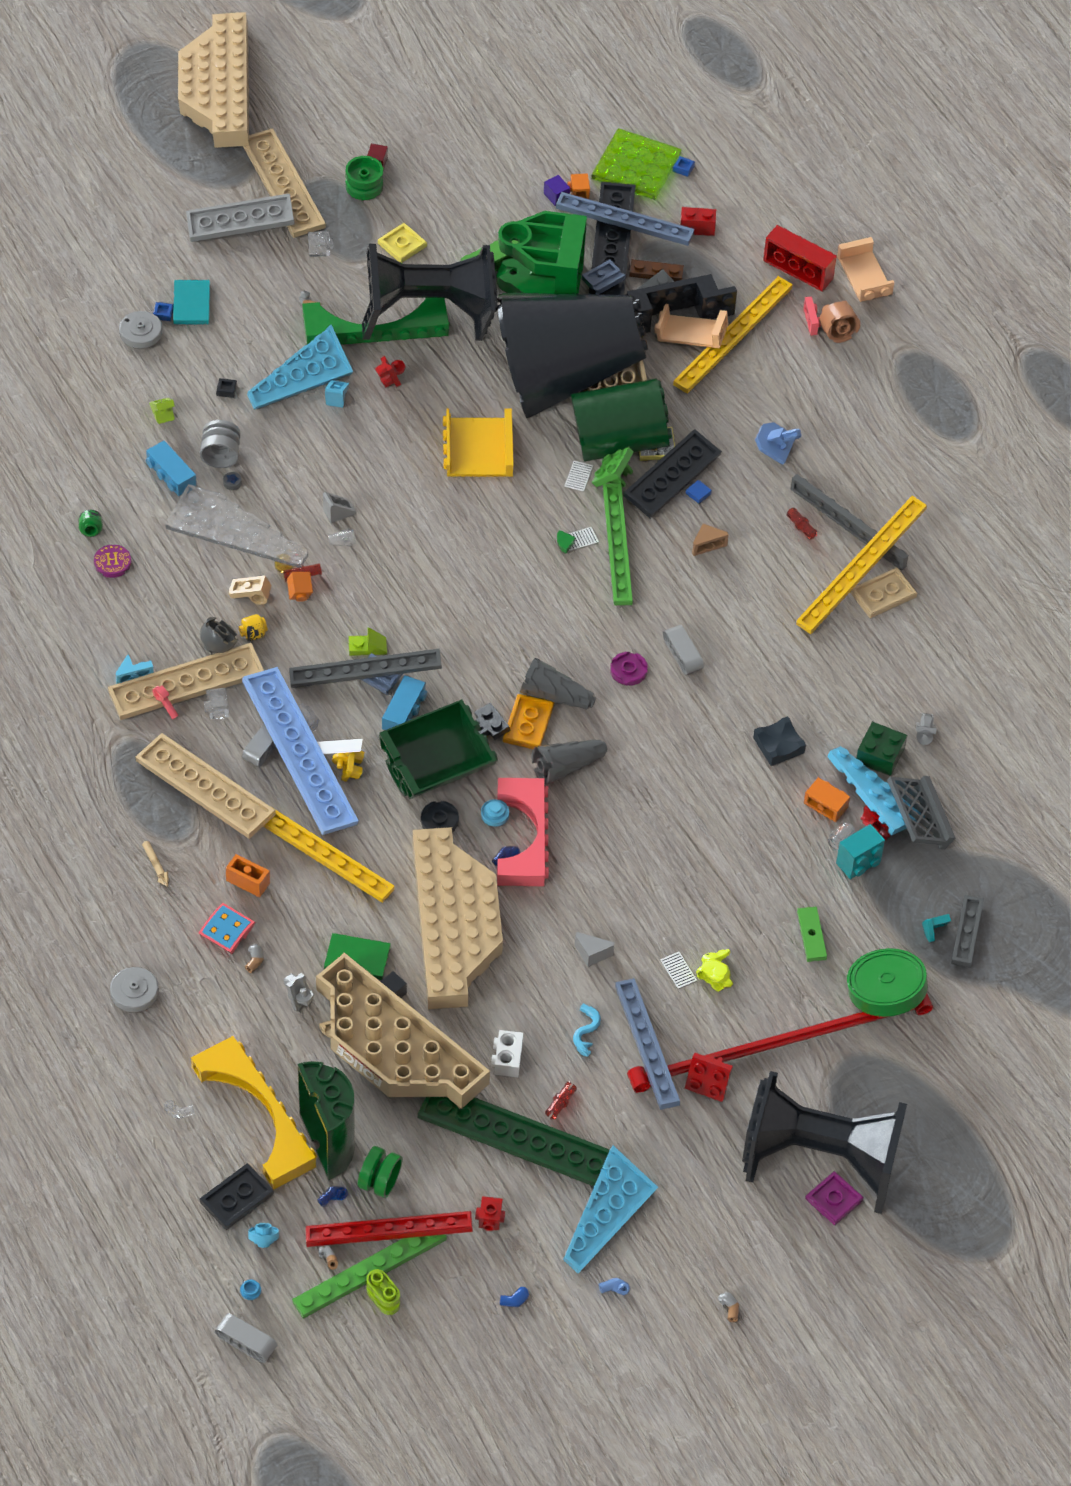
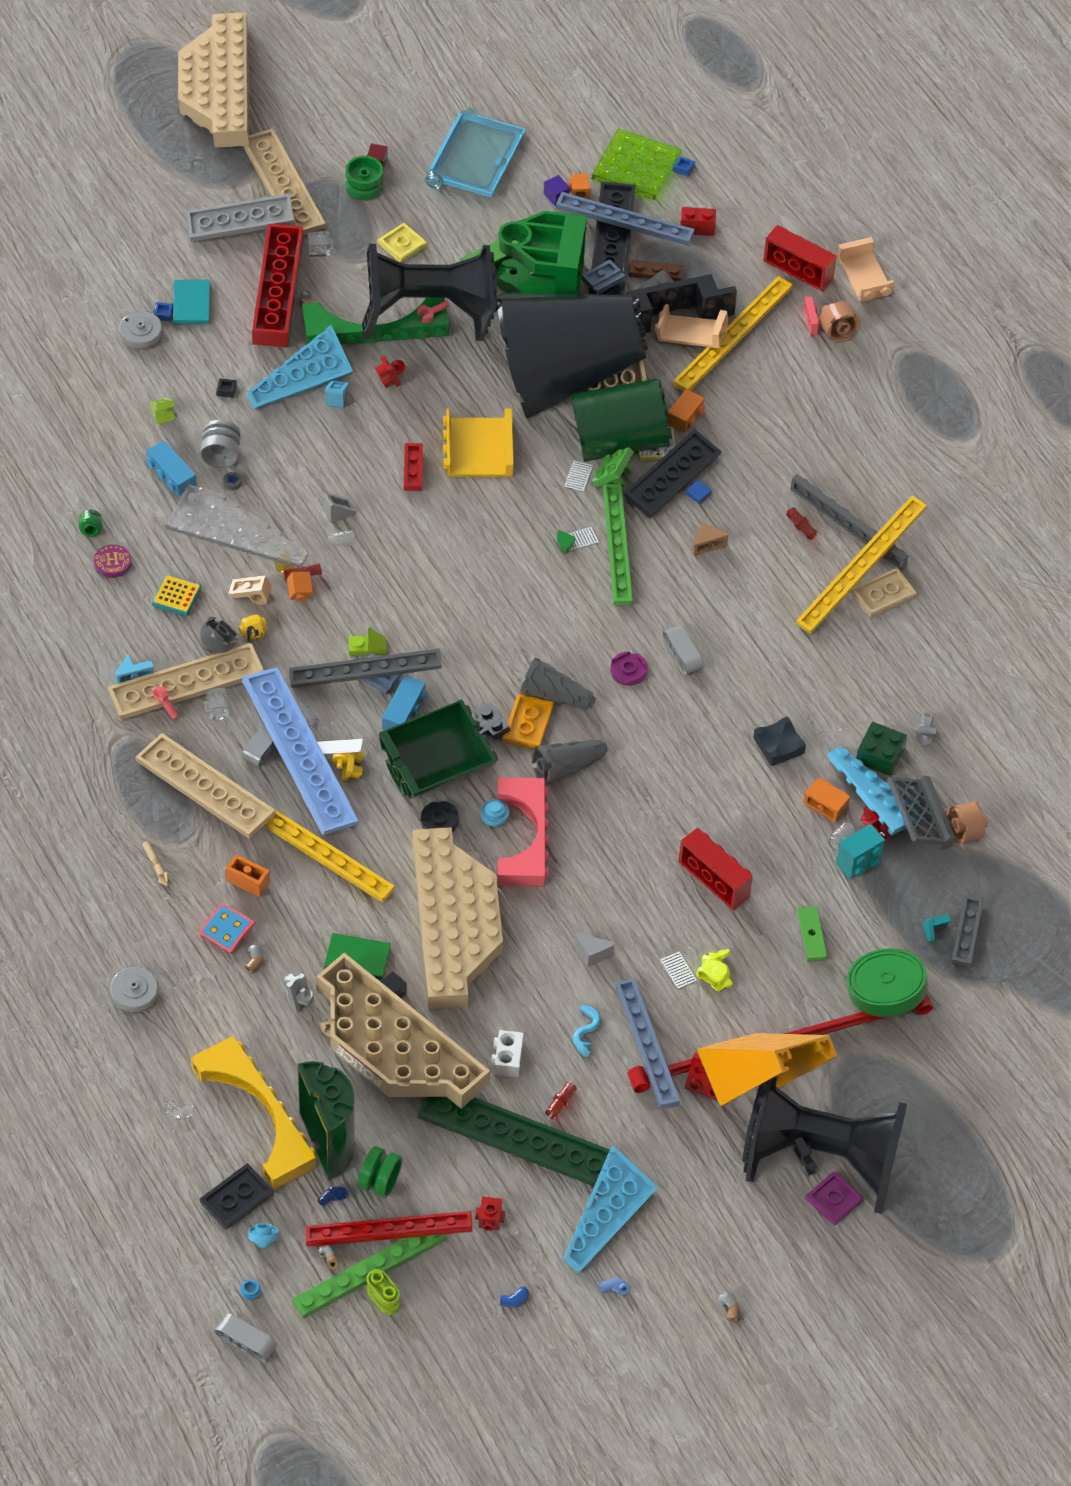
(176, 595): none -> tile
(277, 285): none -> red brick
(413, 466): none -> red plate
(431, 311): none -> coral bar
(475, 154): none -> clear light blue door
(506, 852): clear blue arm -> none
(686, 410): none -> orange brick
(715, 868): none -> red brick
(758, 1057): none -> light orange windscreen
(776, 441): medium blue piece -> none
(803, 1153): none -> black plate
(967, 822): none -> nougat brick

